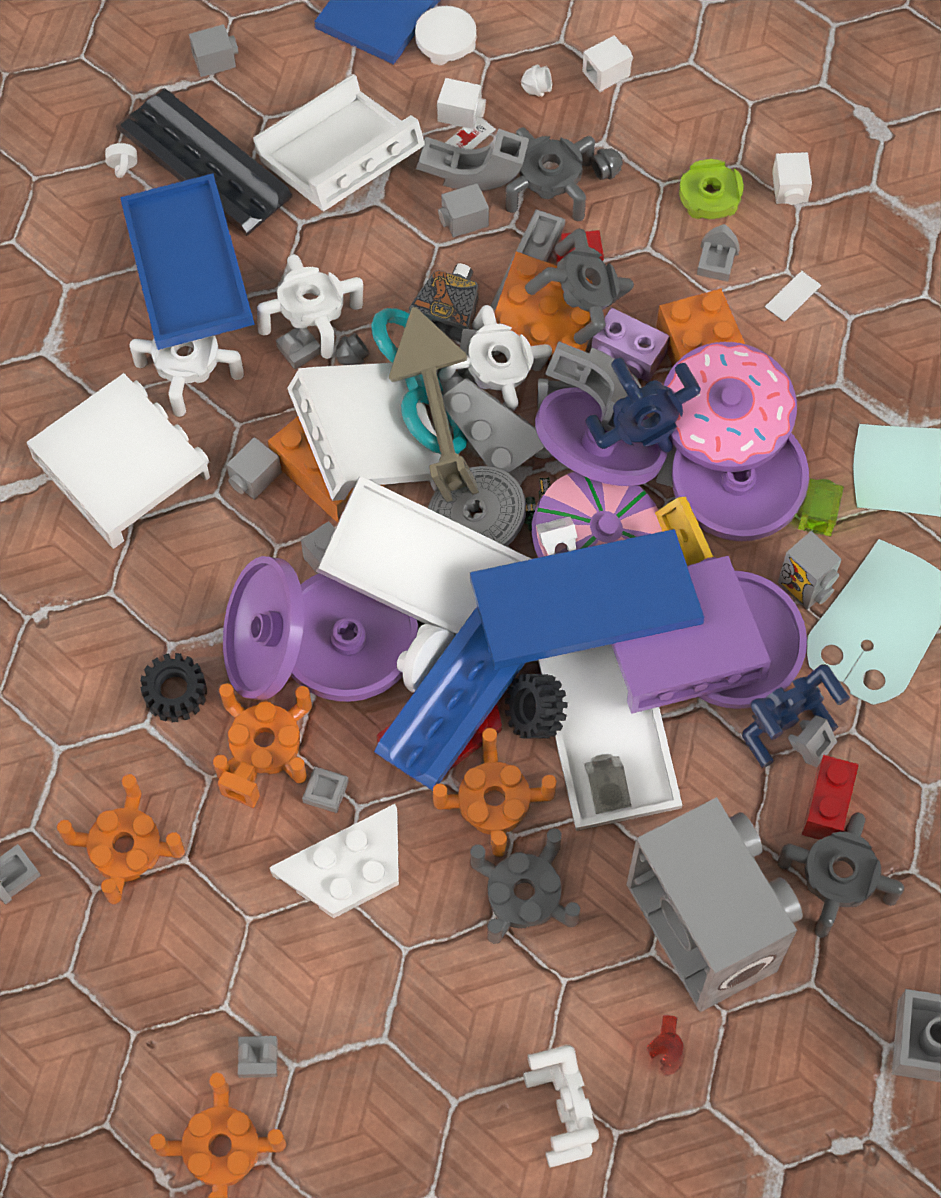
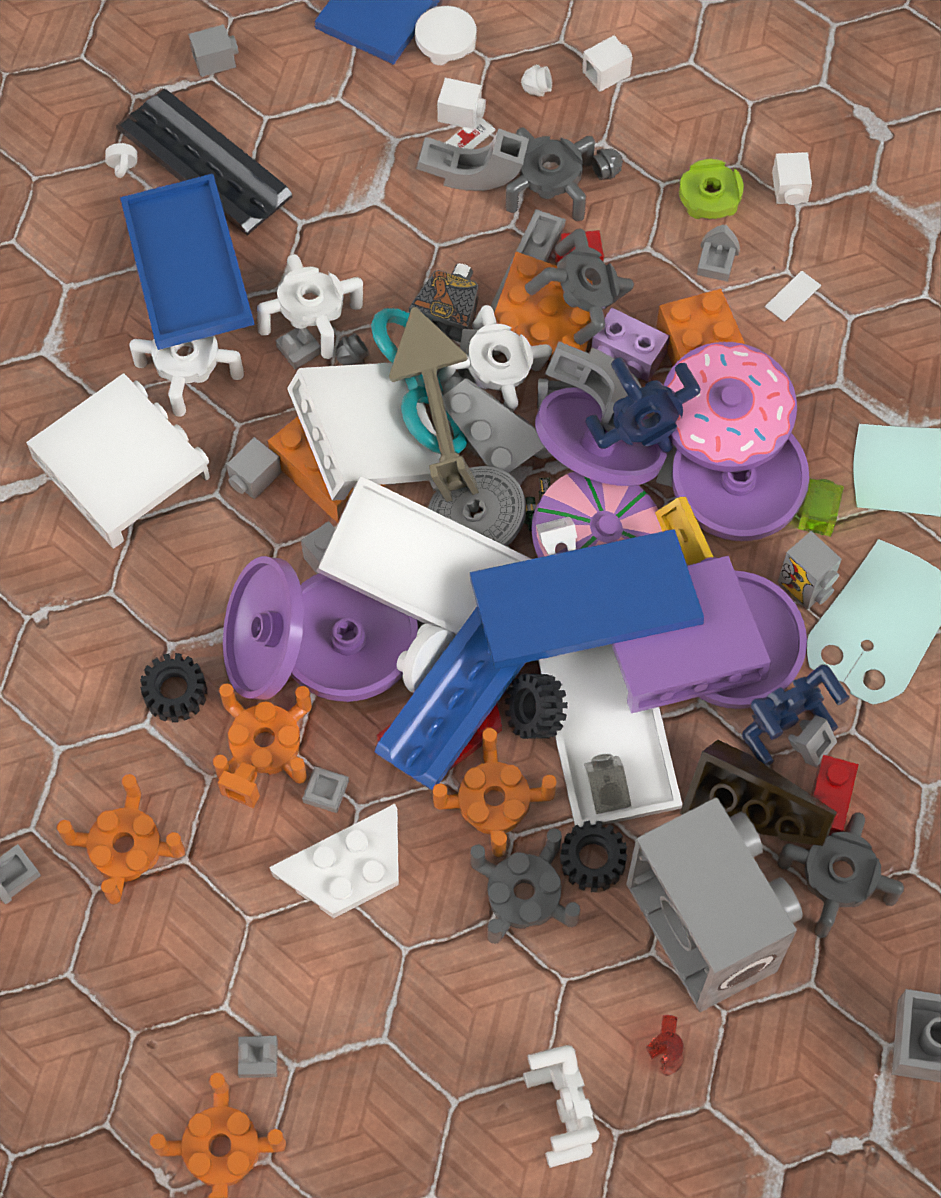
(337, 144): white panel -> none
(464, 210): light grey brick -> none
(587, 876): none -> black tyre
(759, 792): none -> dark brown wedge

